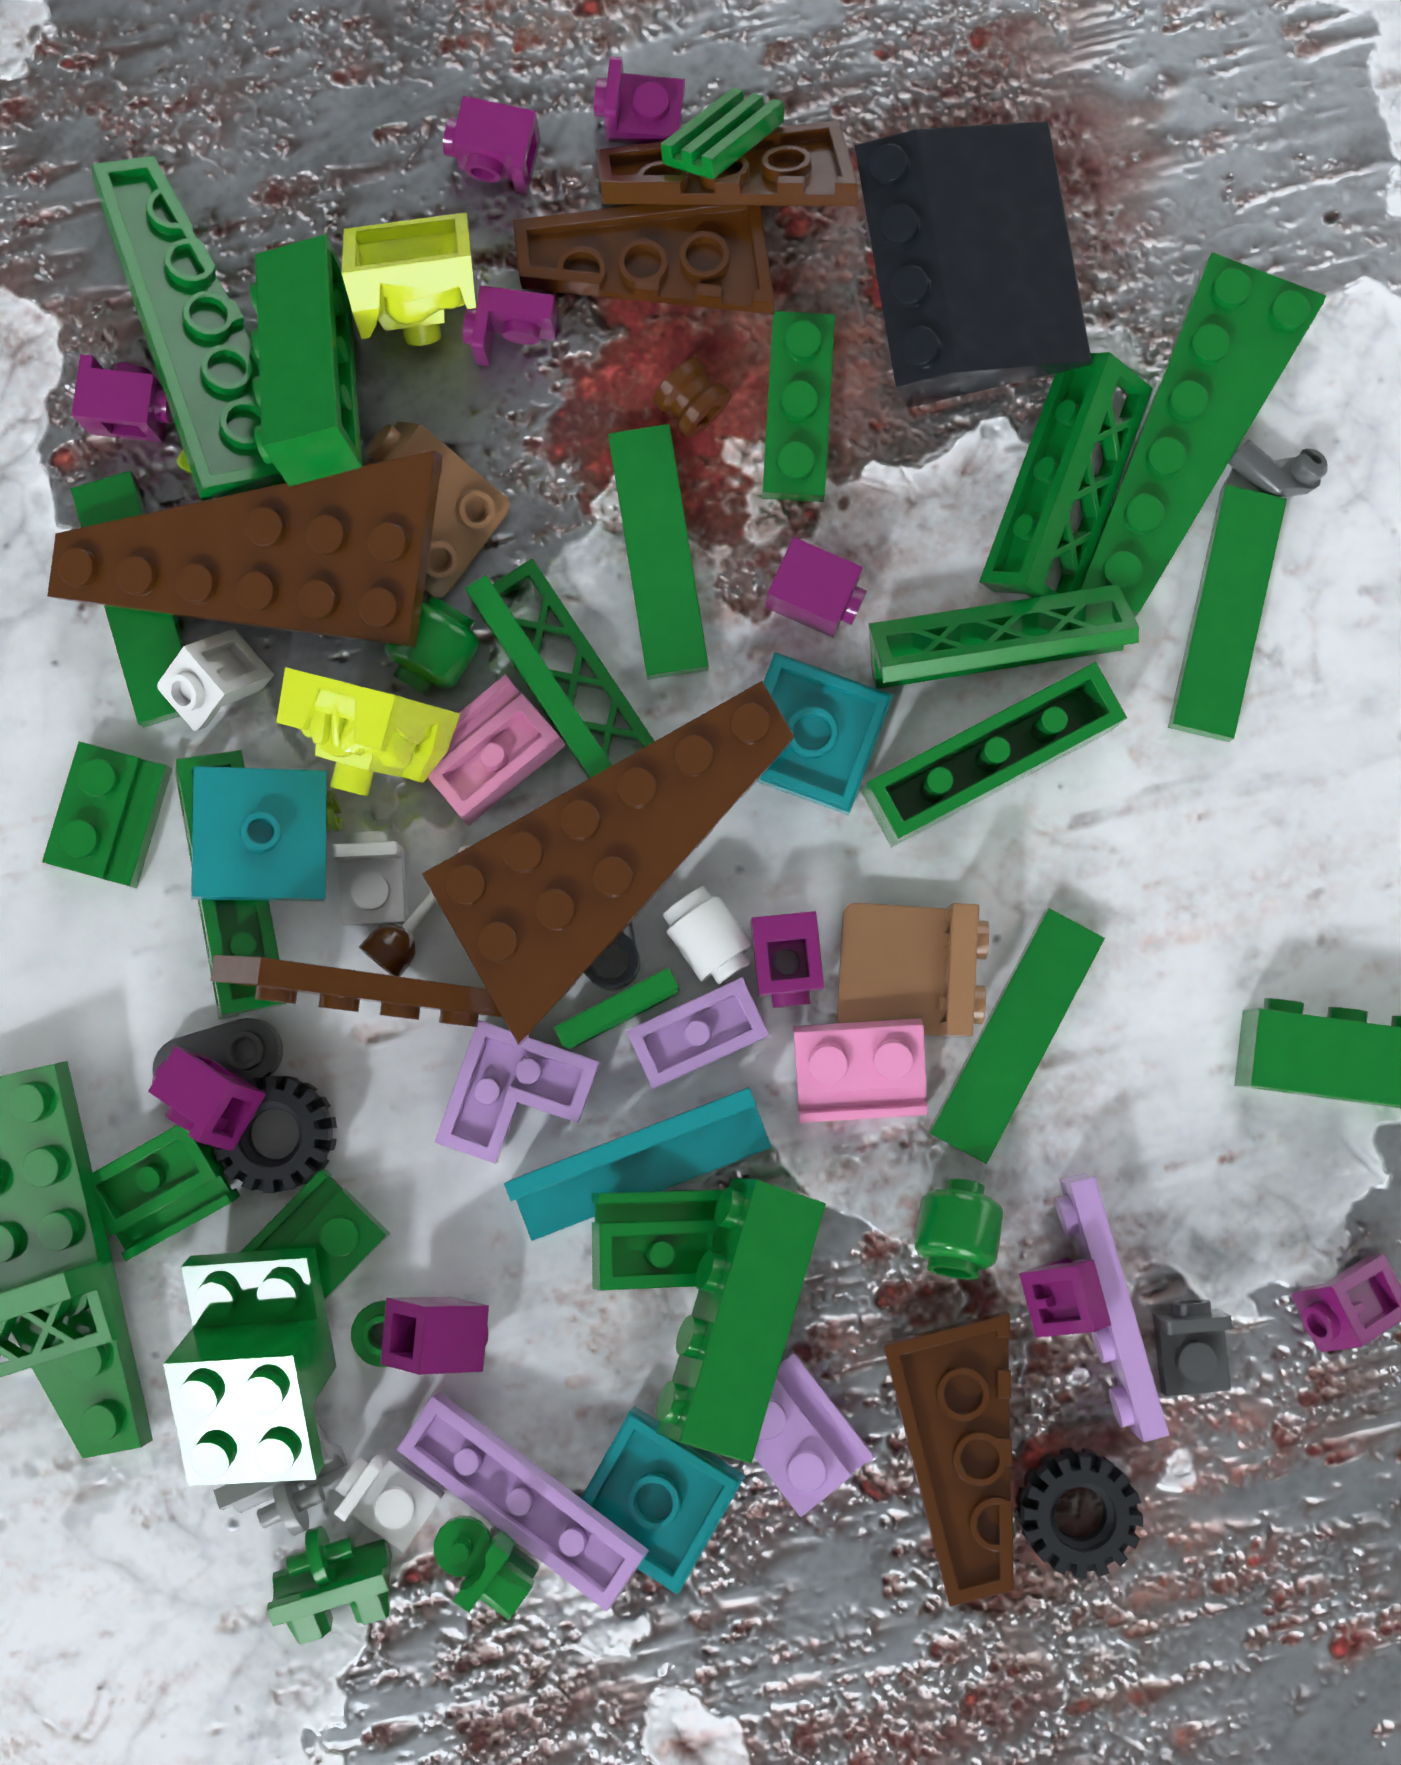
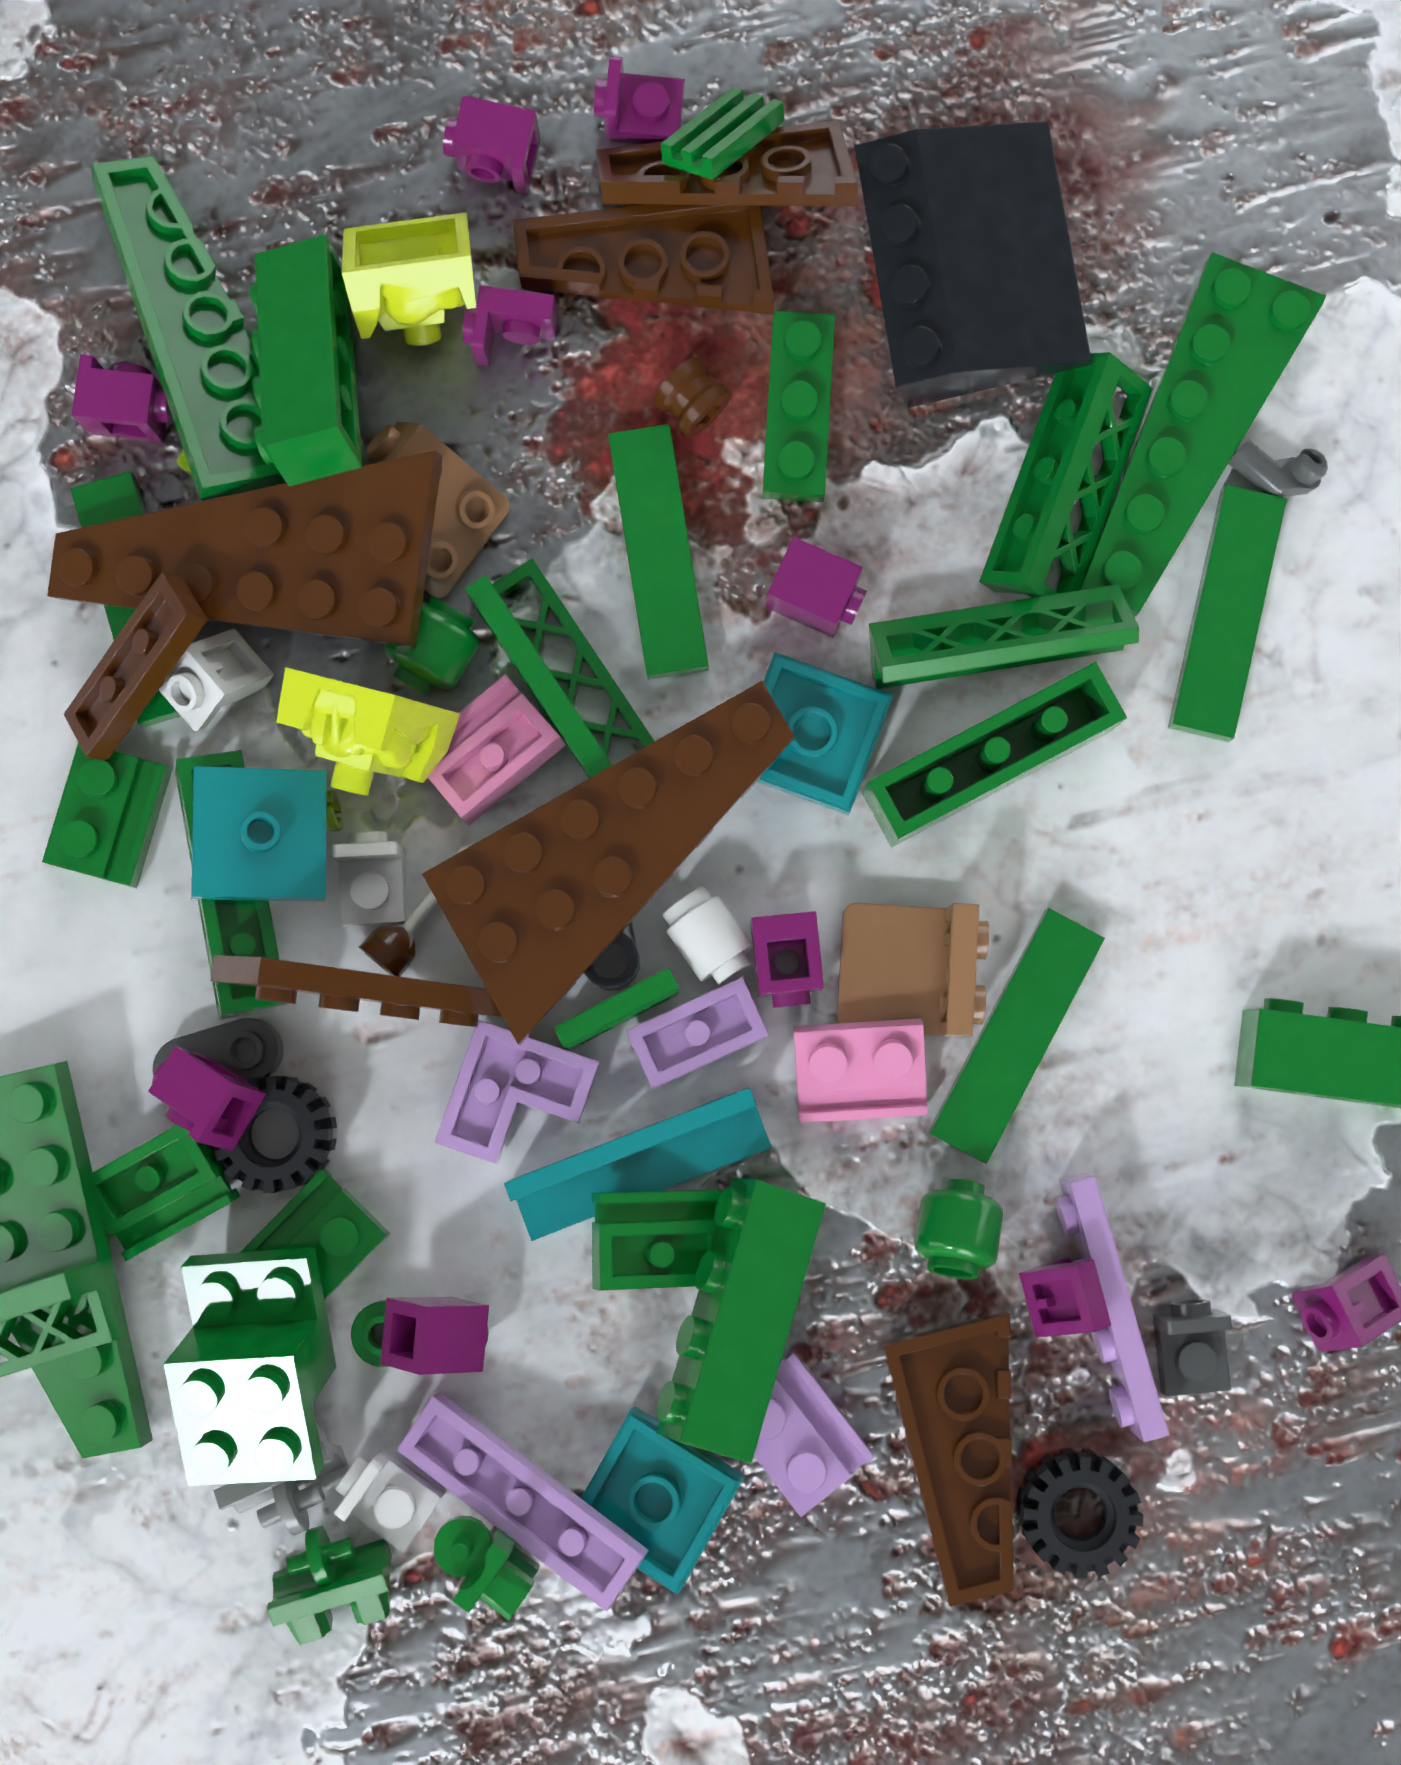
(135, 666): none -> reddish brown plate

